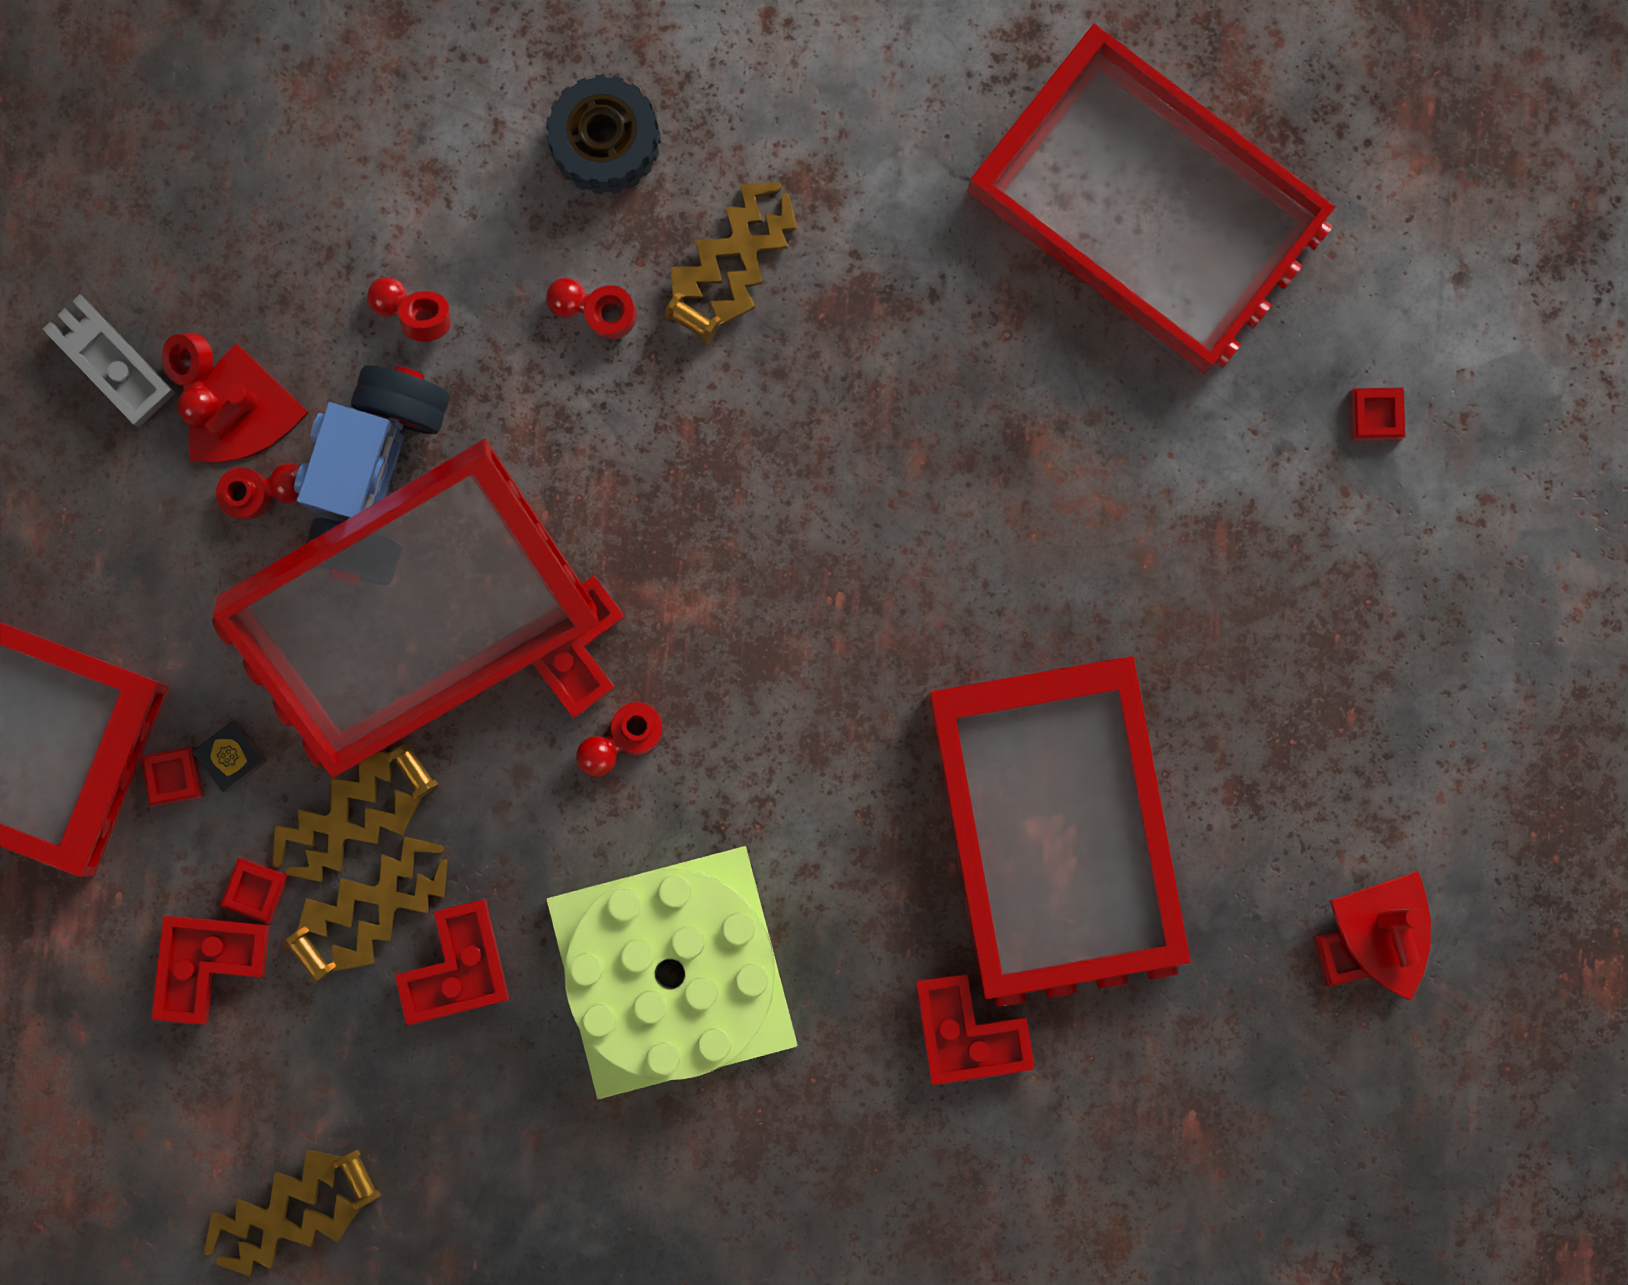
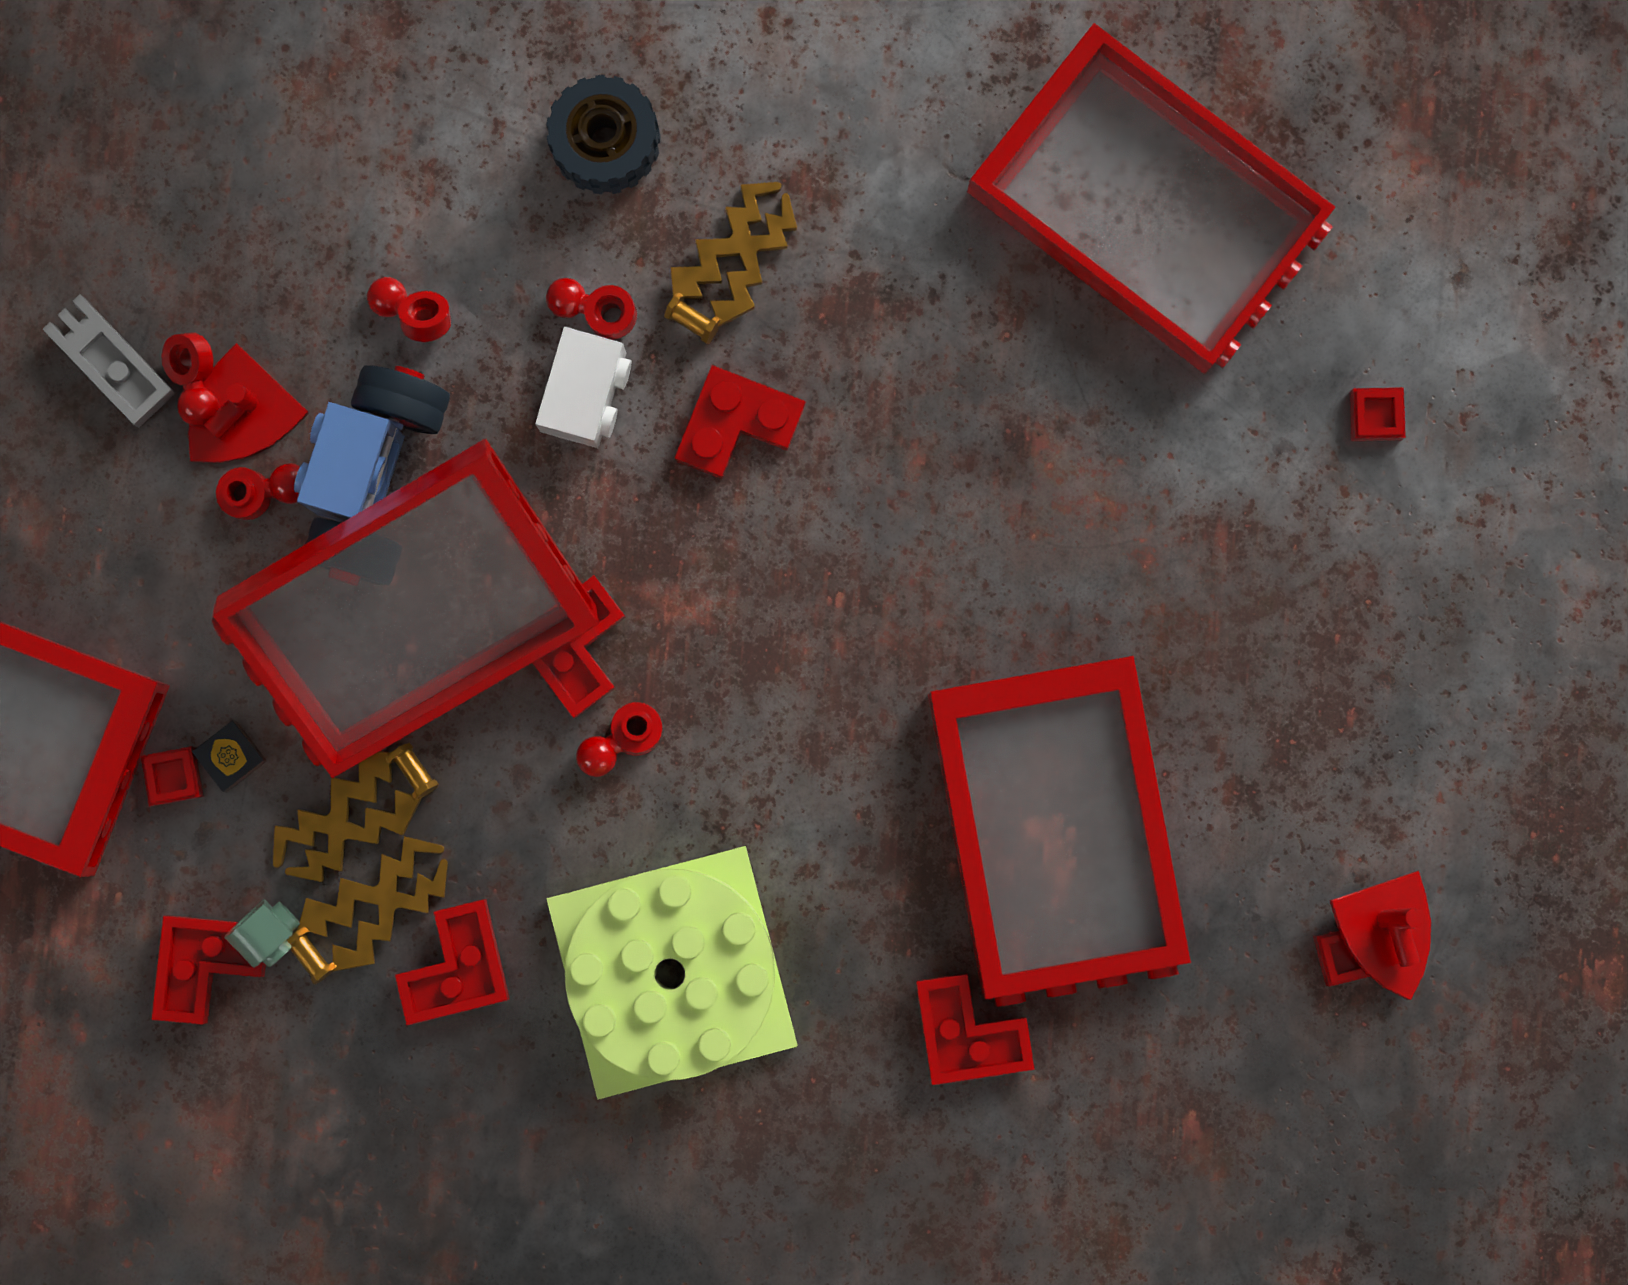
(254, 890): red tile -> none
(263, 933): none -> sand green plate
(273, 1220): pearl gold piece -> none
(583, 388): none -> white brick
(733, 407): none -> red plate

